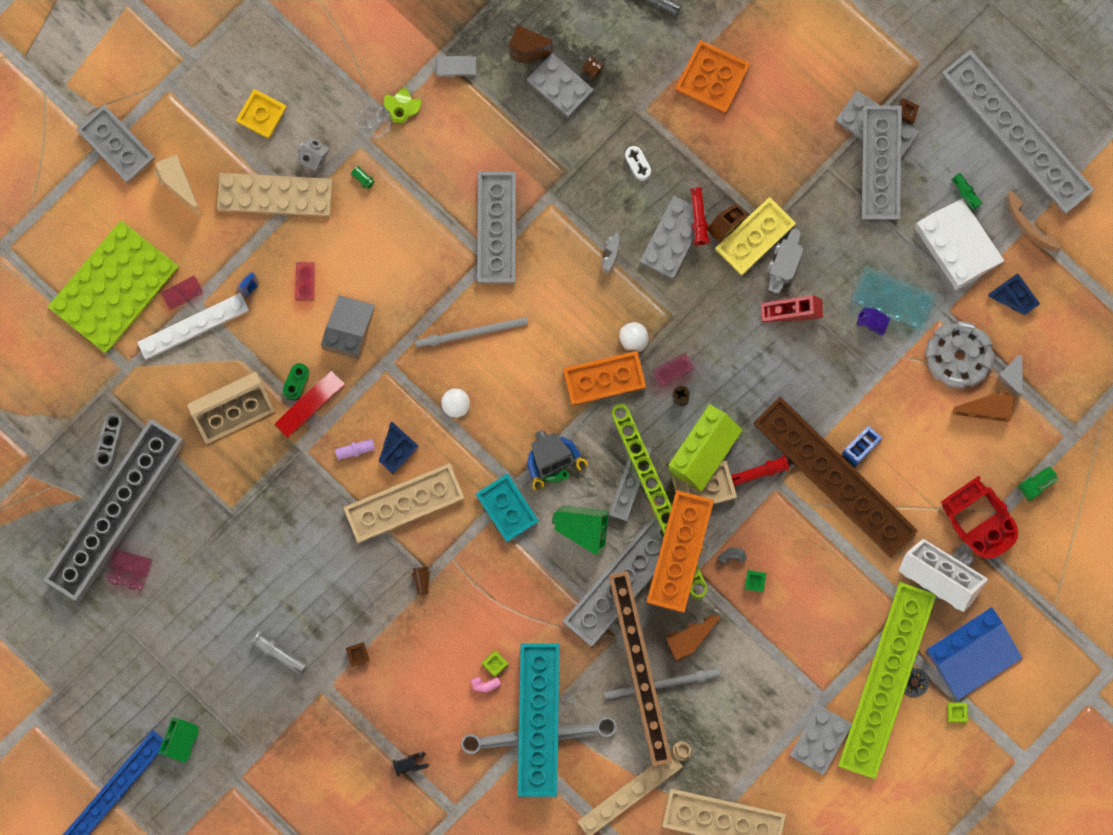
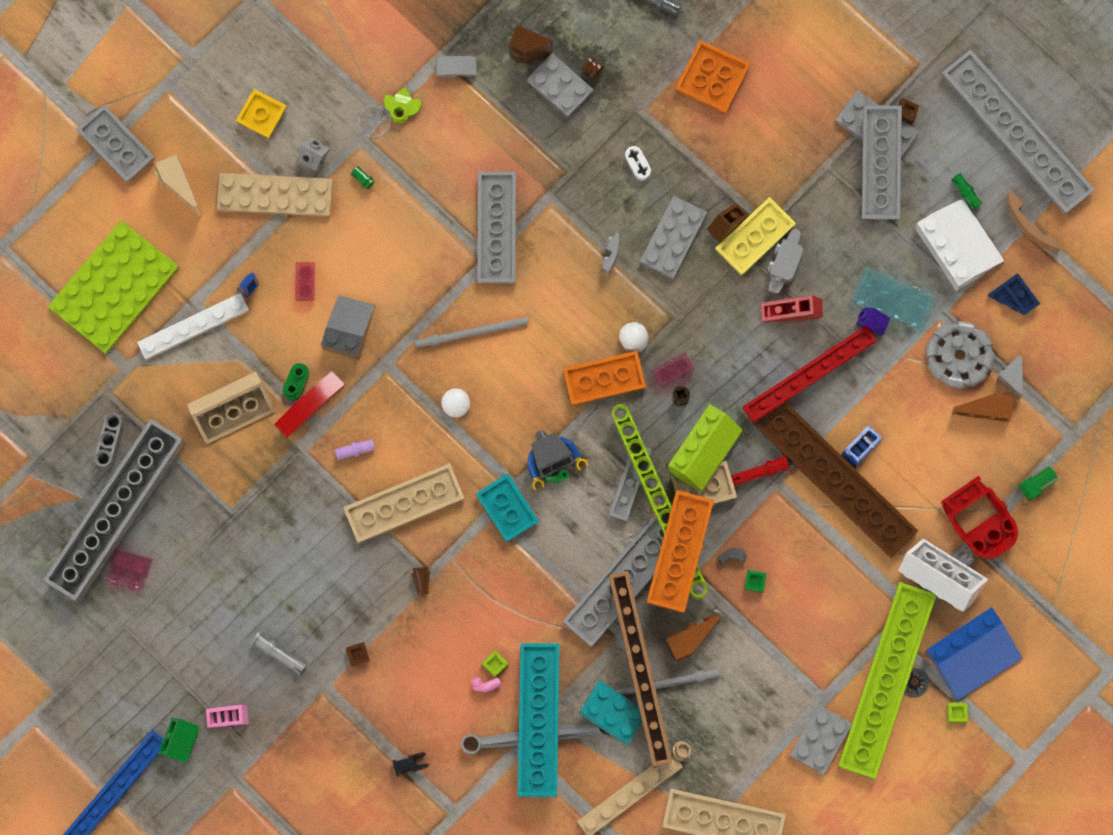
(182, 292): clear pink plate -> none
(243, 716): none -> bright pink slope
(396, 449): dark blue wing -> none
(583, 526): green slope -> none
(612, 712): none -> teal plate
(700, 225): red pin -> none
(809, 374): none -> red tile

